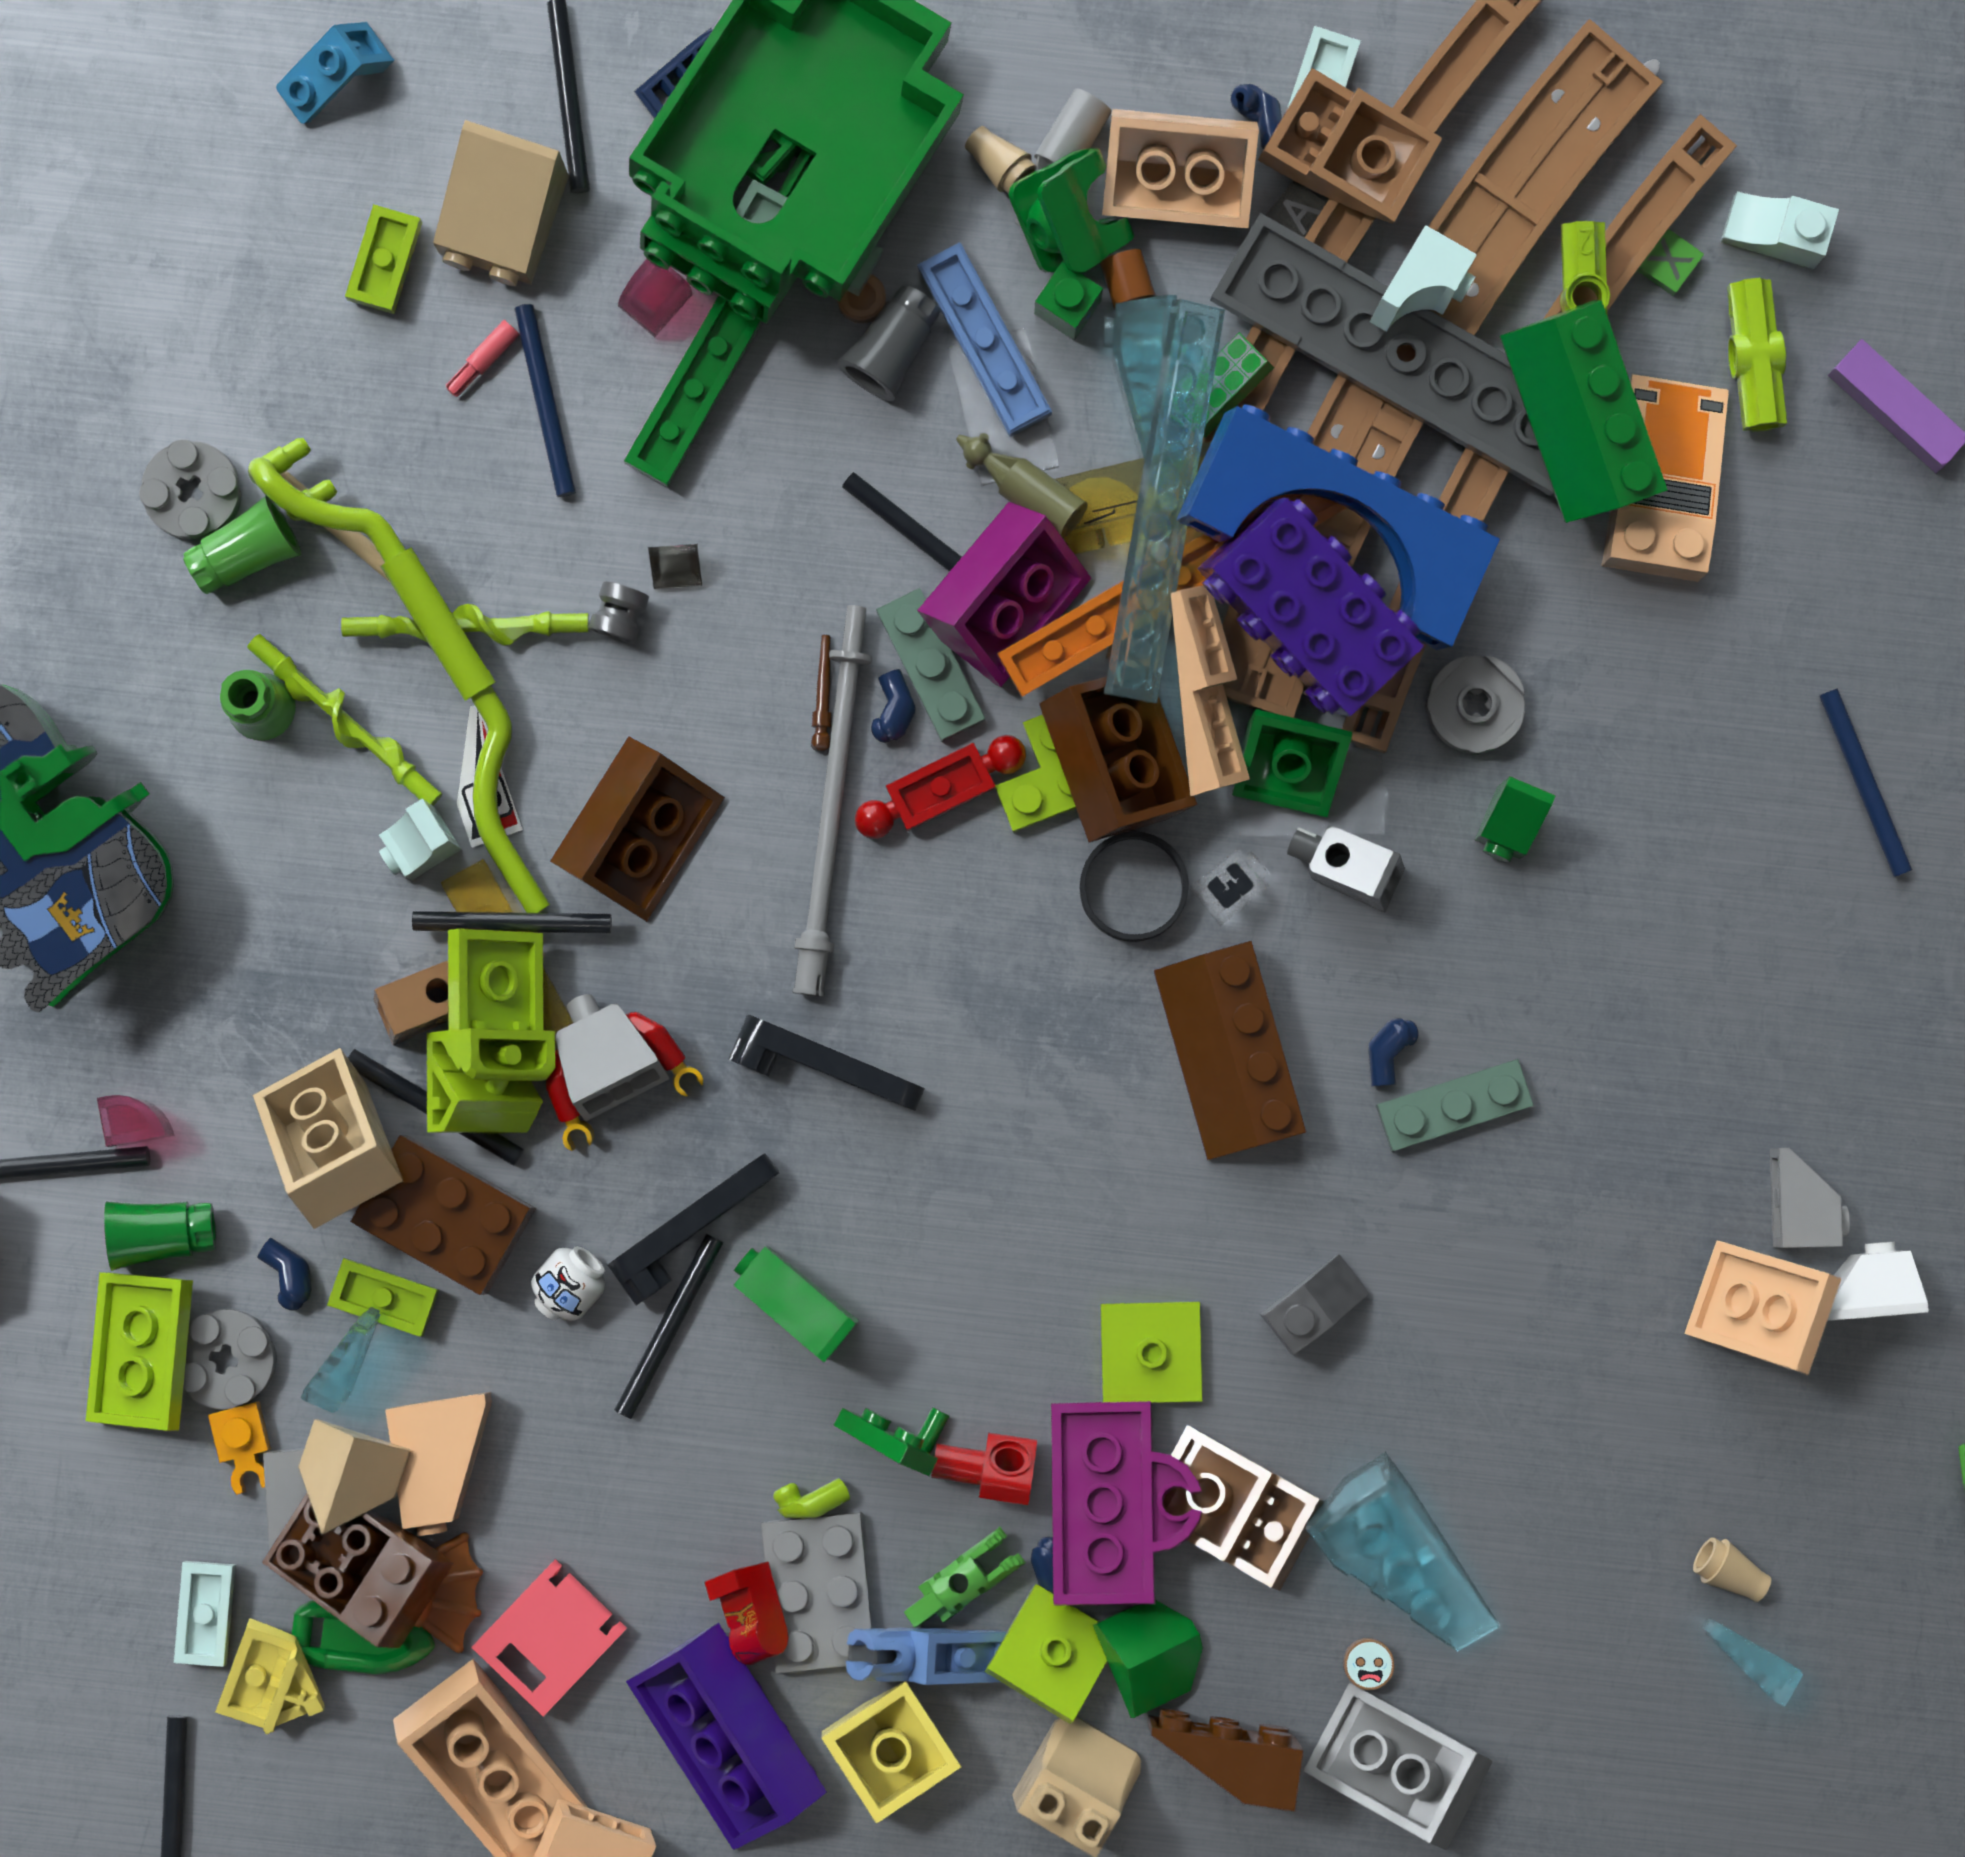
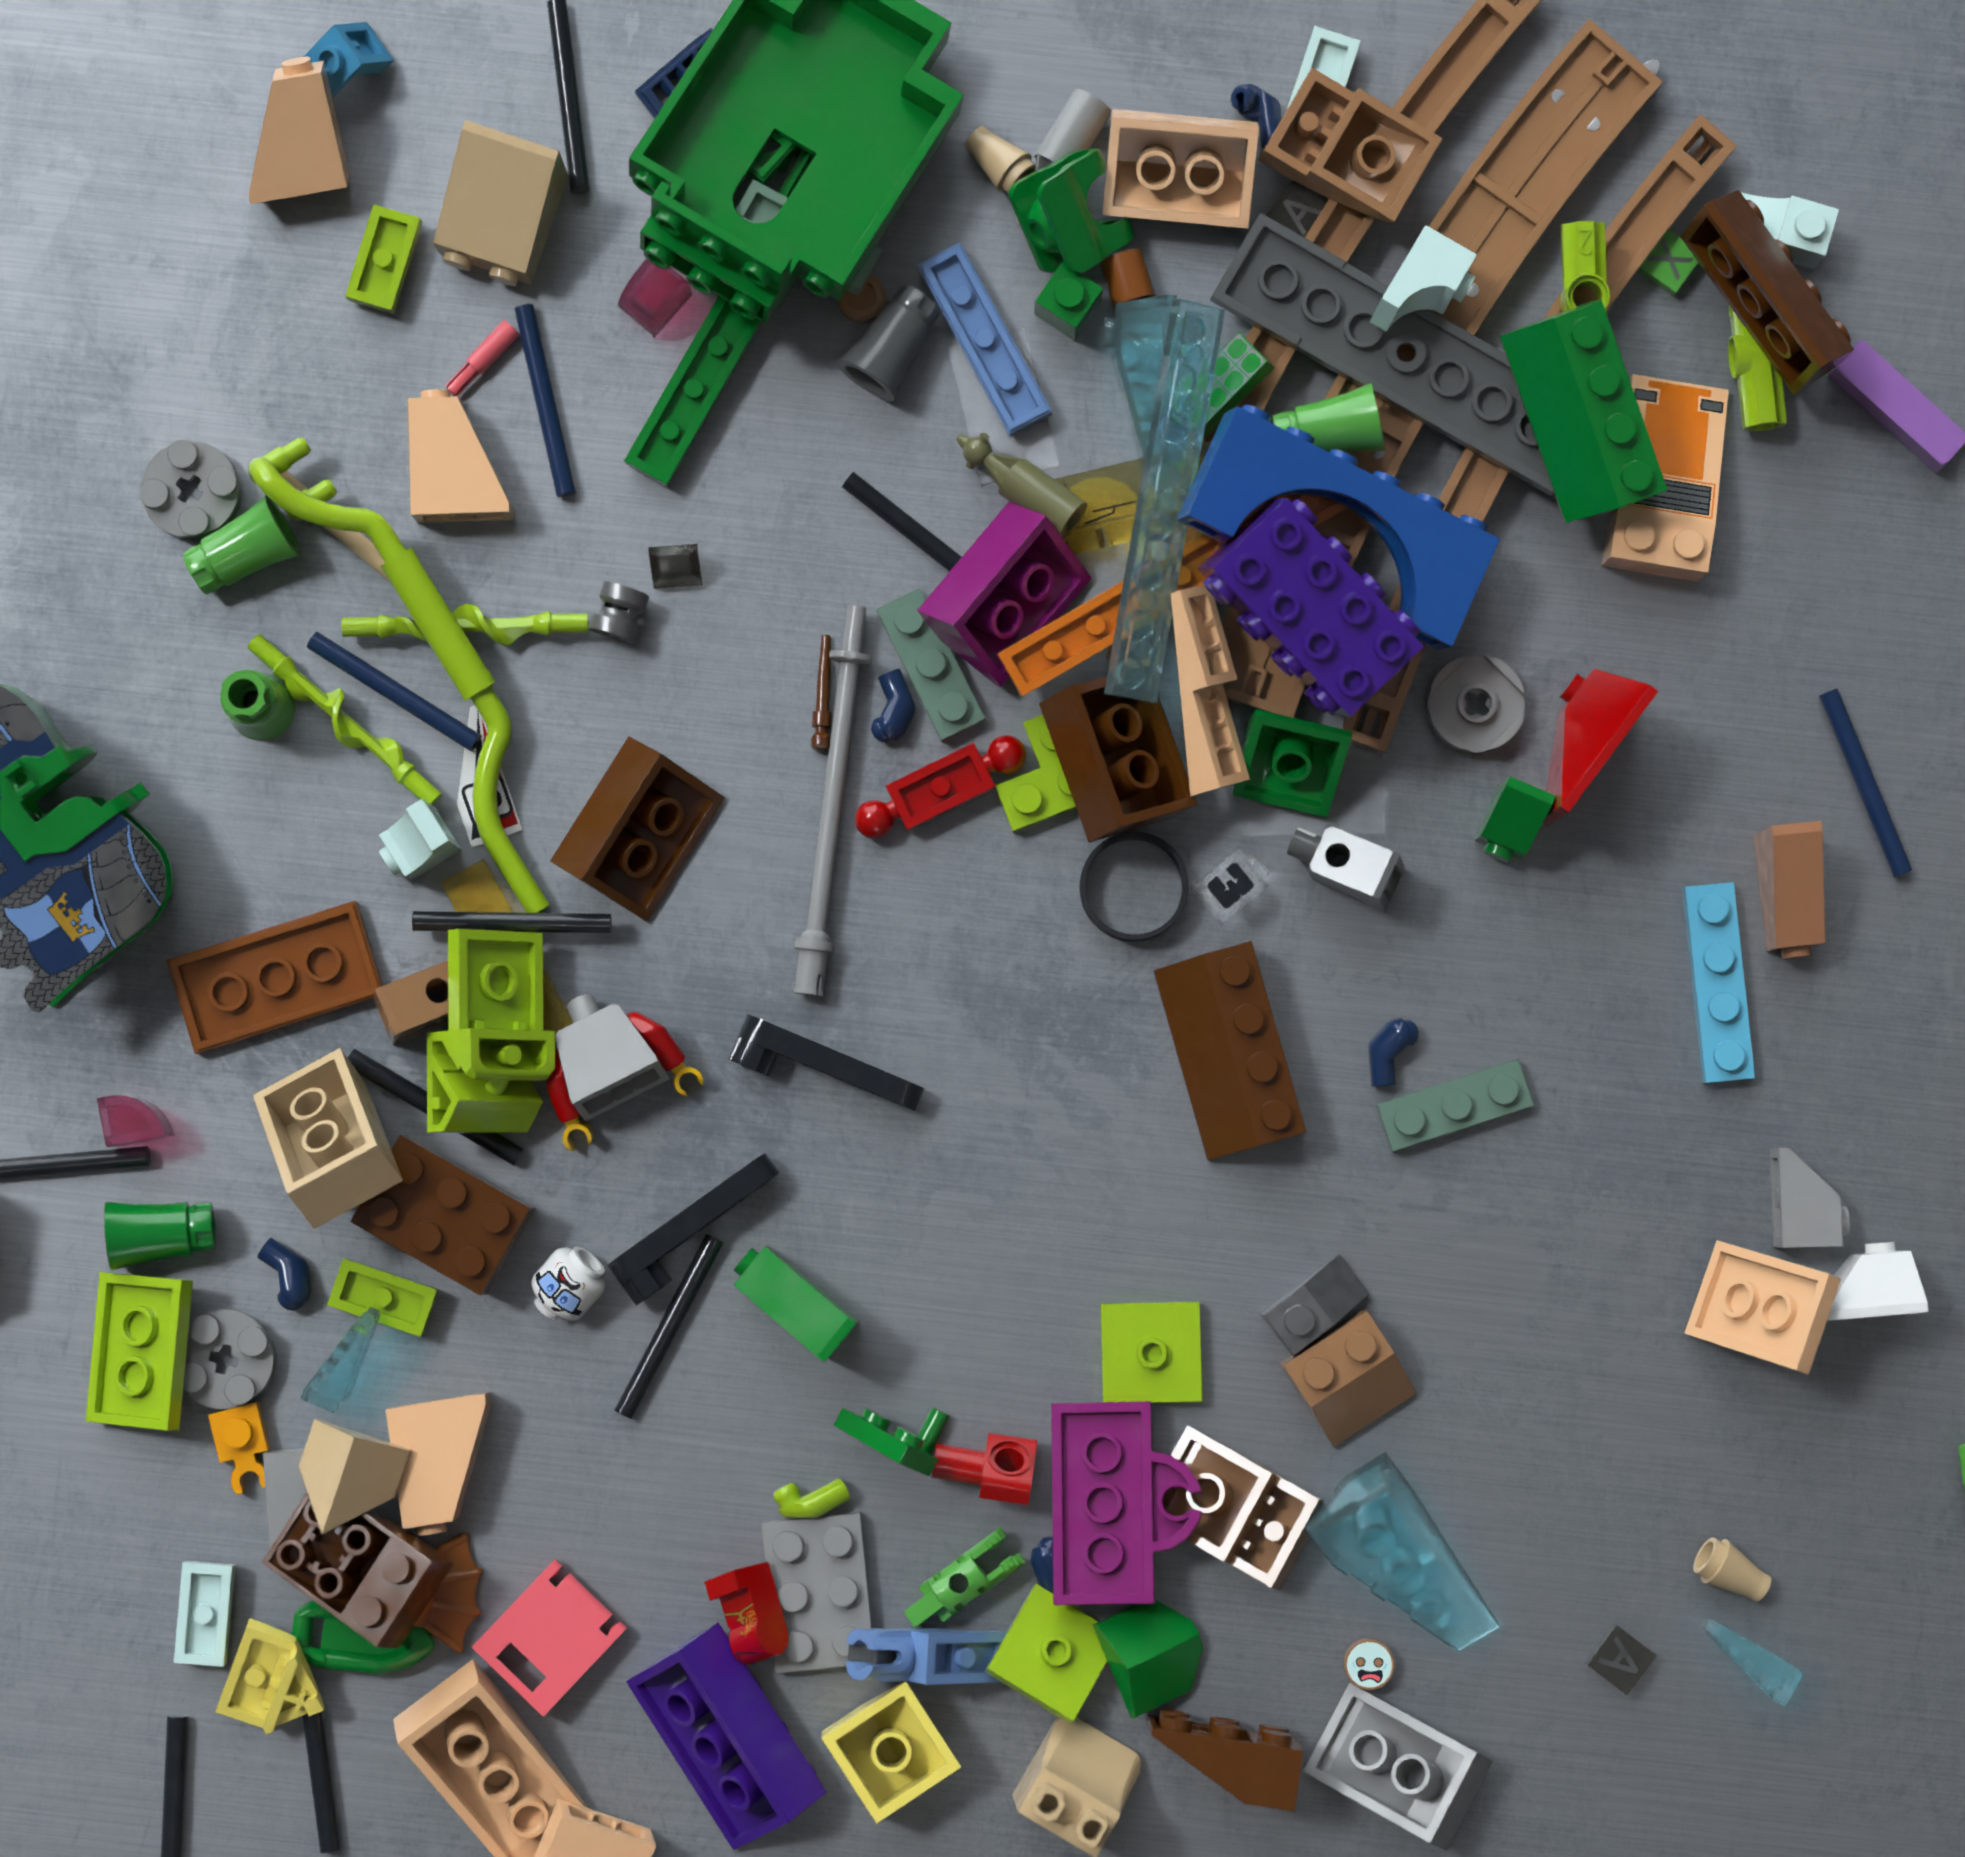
(275, 977): none -> dark orange tile
(299, 136): none -> light nougat slope
(321, 1783): none -> black bar
(394, 691): none -> dark blue bar
(449, 465): none -> light nougat slope
(1340, 422): none -> bright green plant
(1348, 1377): none -> medium nougat slope
(1588, 732): none -> red slope
(1620, 1659): none -> clear smoke tile
(1718, 982): none -> medium azure plate
(1767, 290): none -> reddish brown slope
(1791, 887): none -> nougat slope

